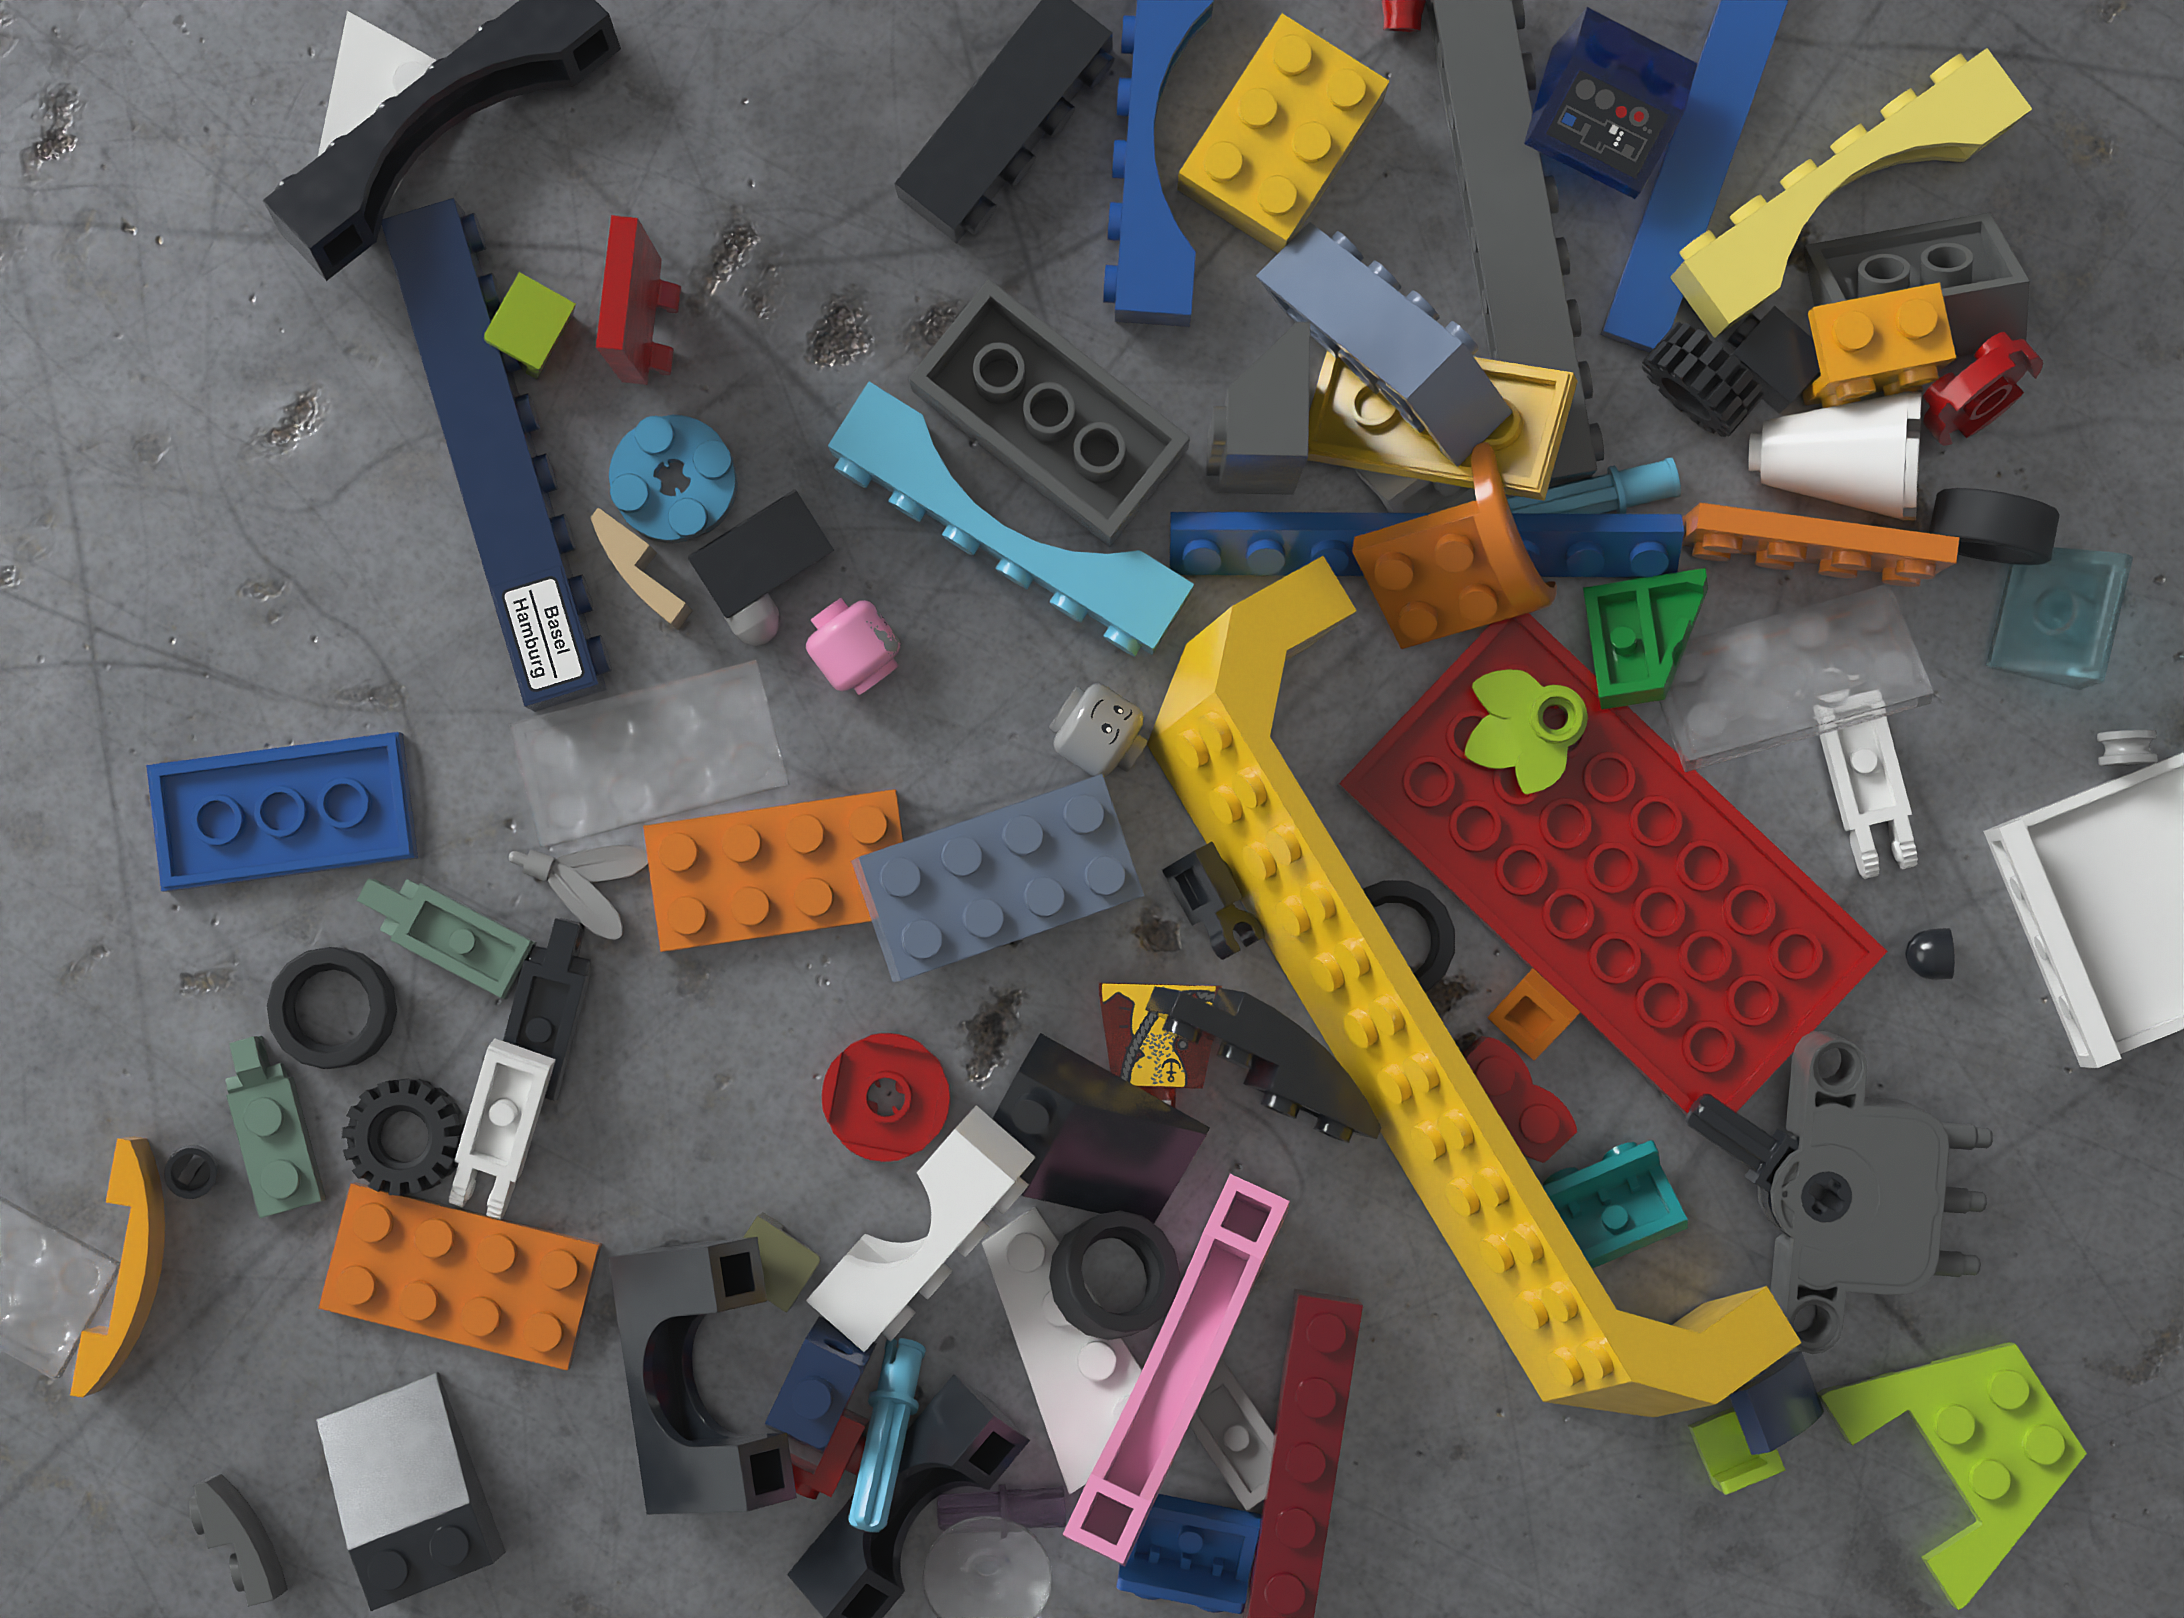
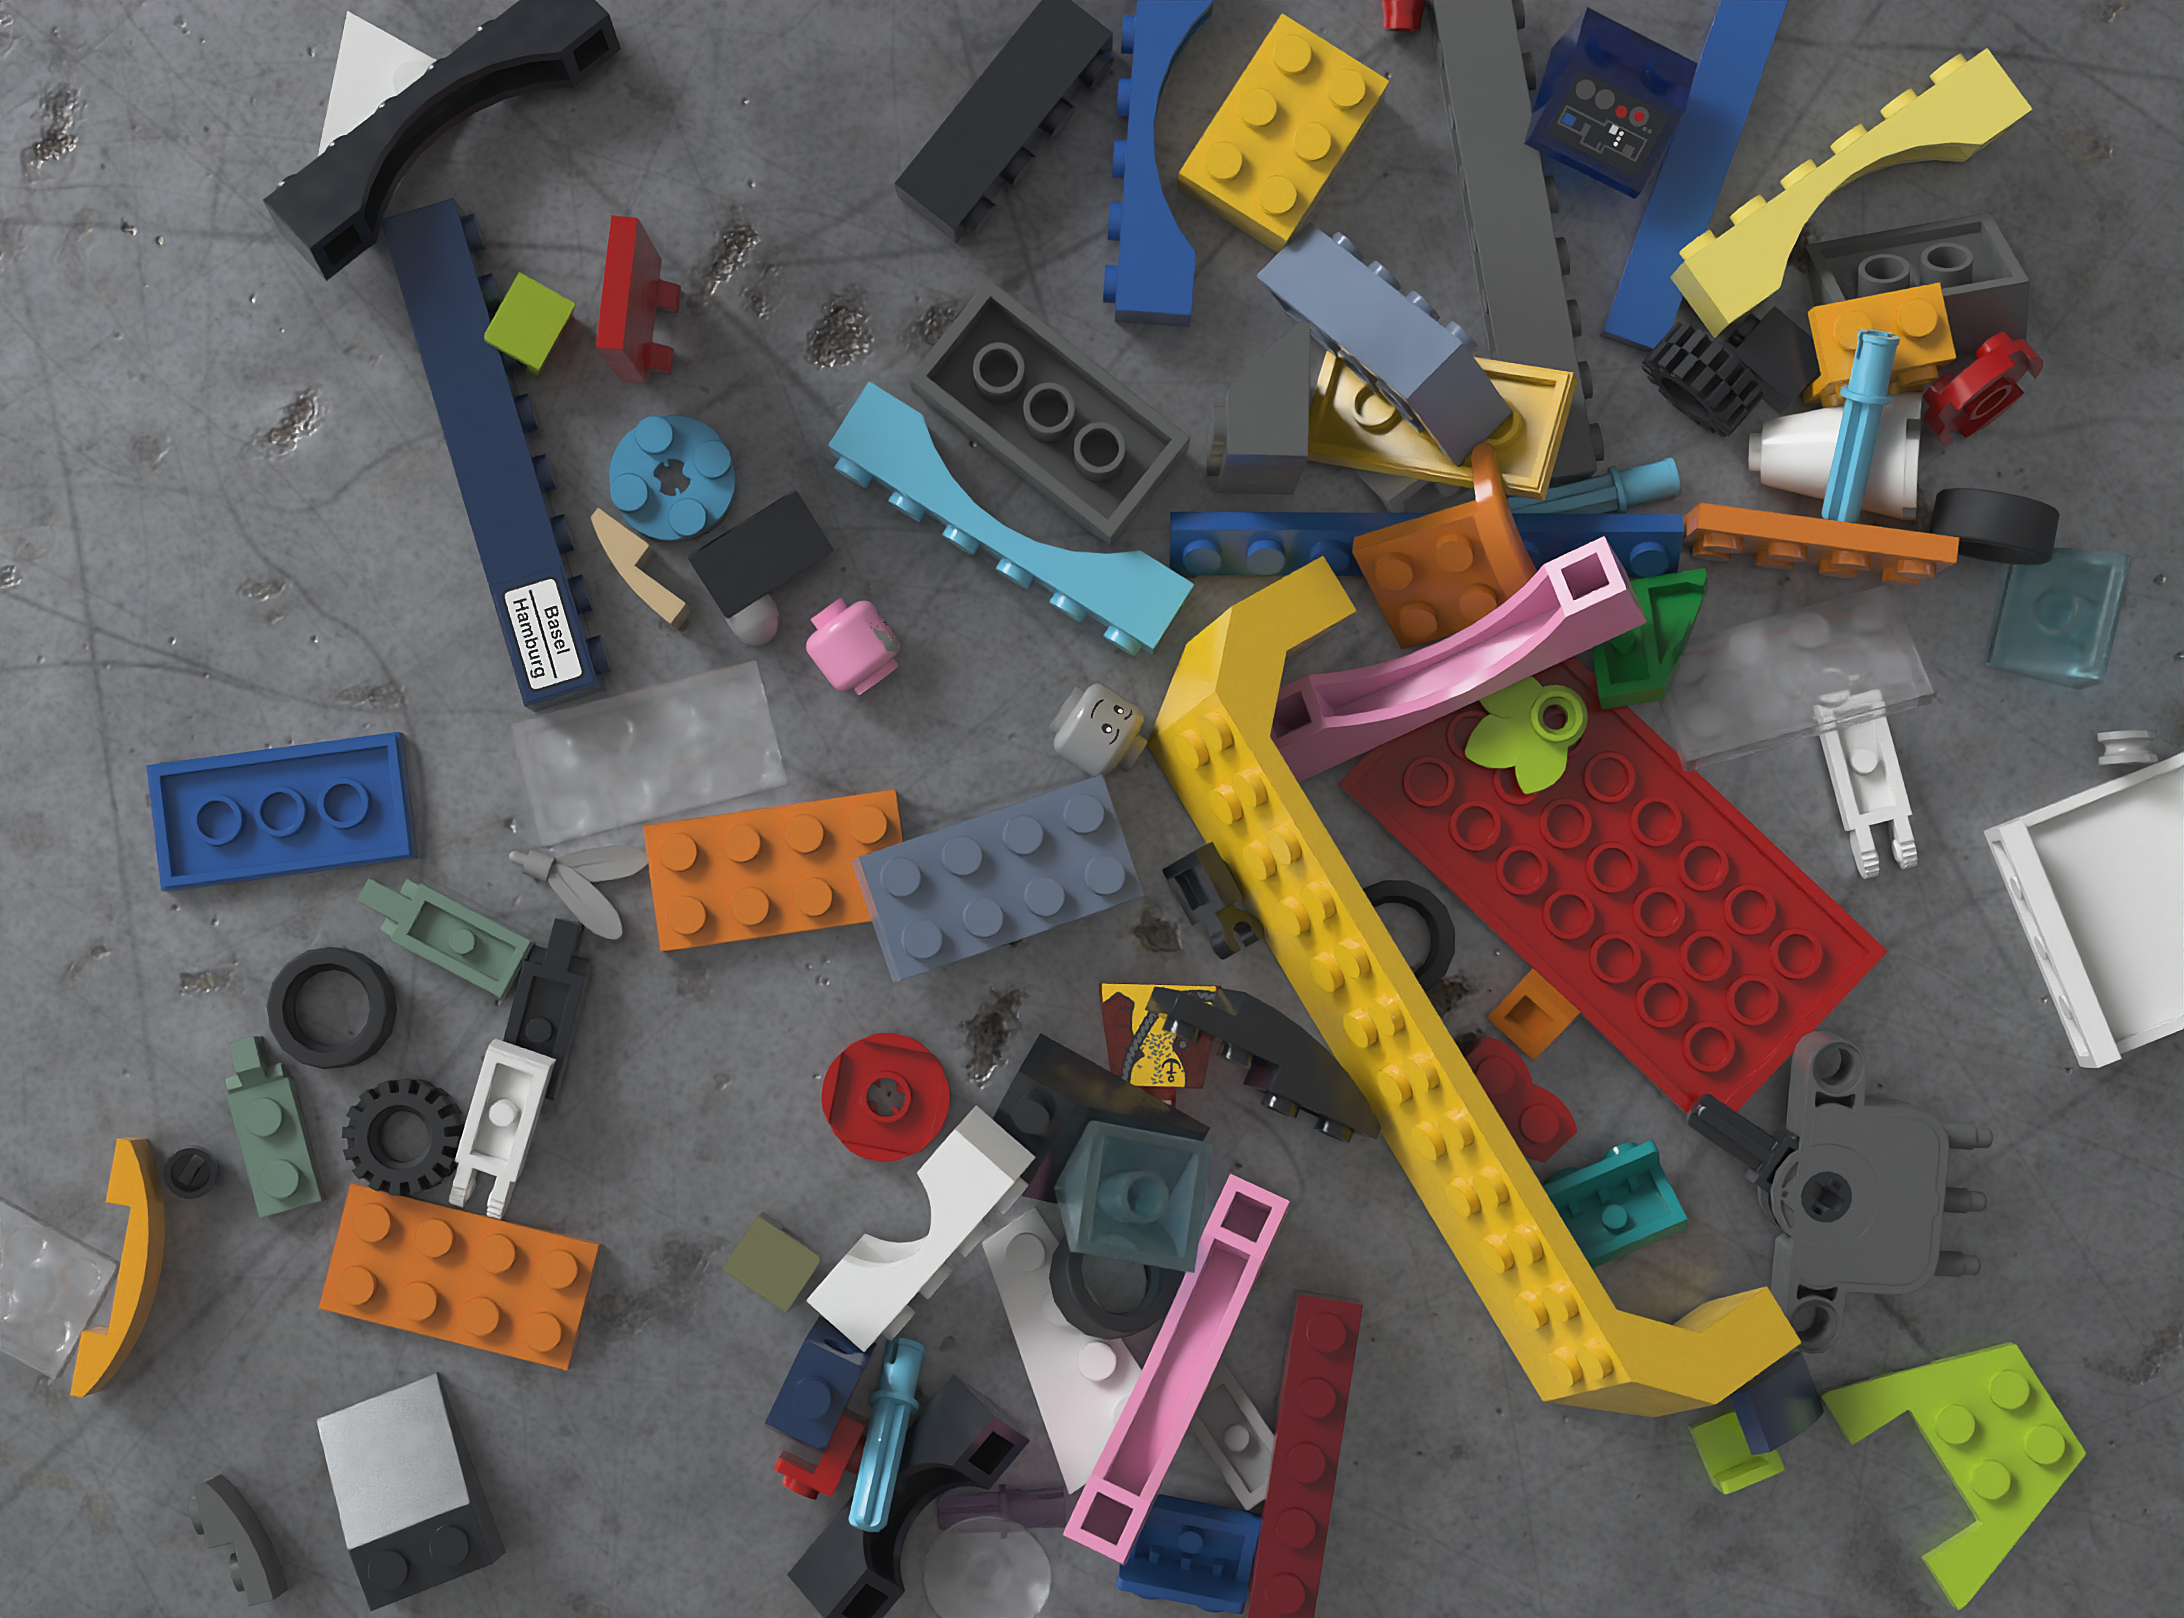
(682, 1451): black arch -> none
(1135, 1196): none -> clear light blue slope
(1553, 617): none -> bright pink arch
(1859, 424): none -> medium azure axle
(1932, 954): black hinge -> none

